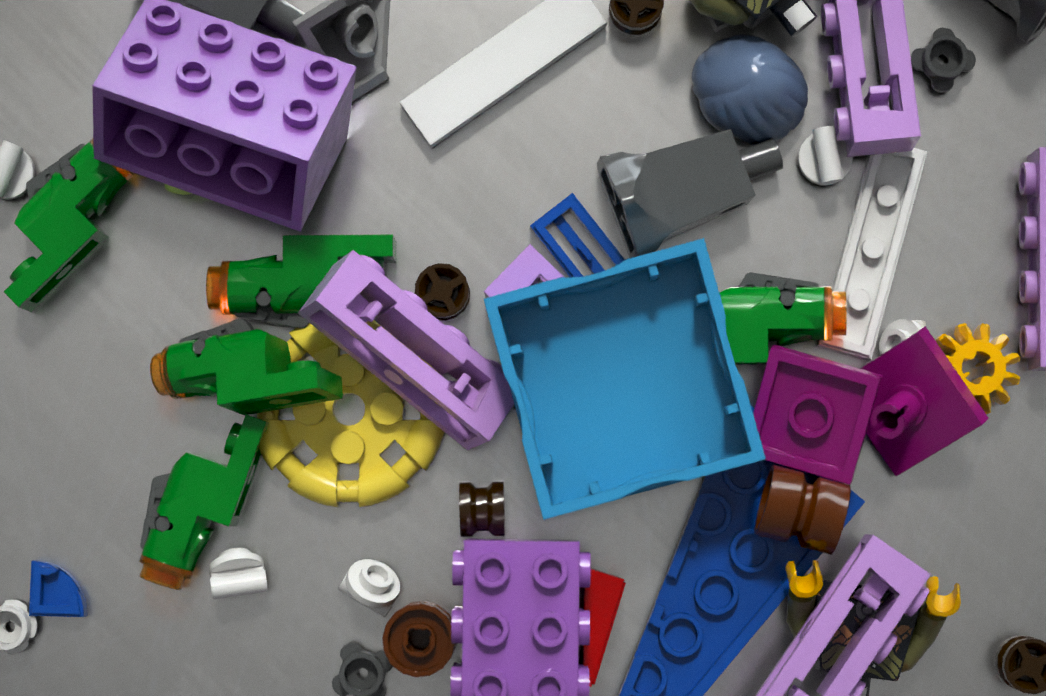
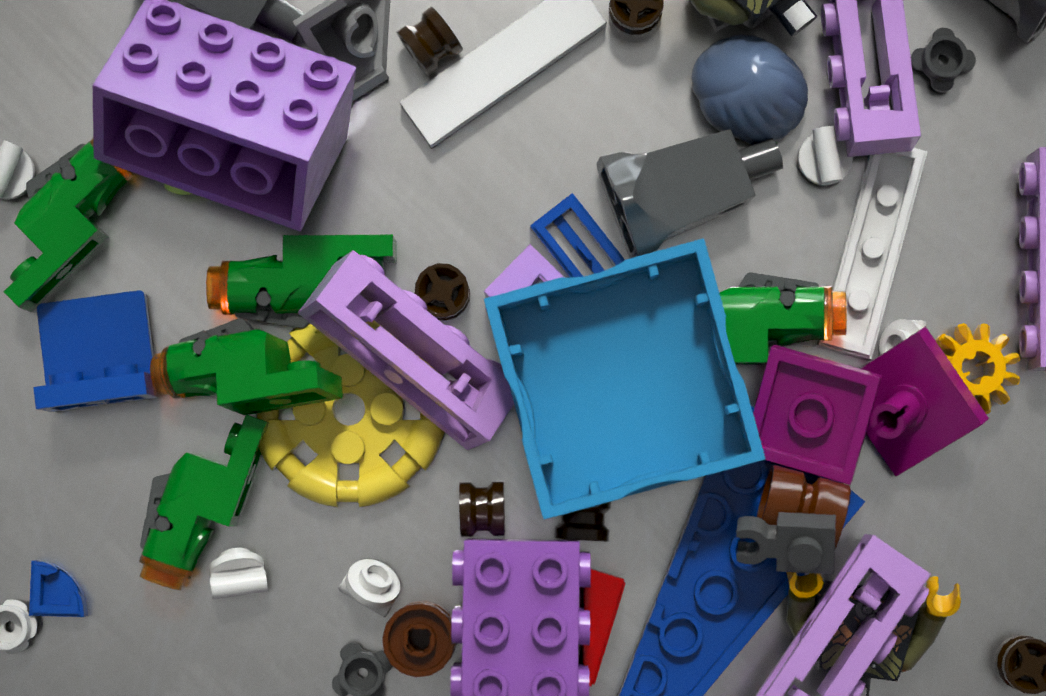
(95, 351): none -> blue bracket
(429, 40): none -> dark brown wheel
(584, 524): none -> dark brown wheel
(798, 542): none -> dark grey plate

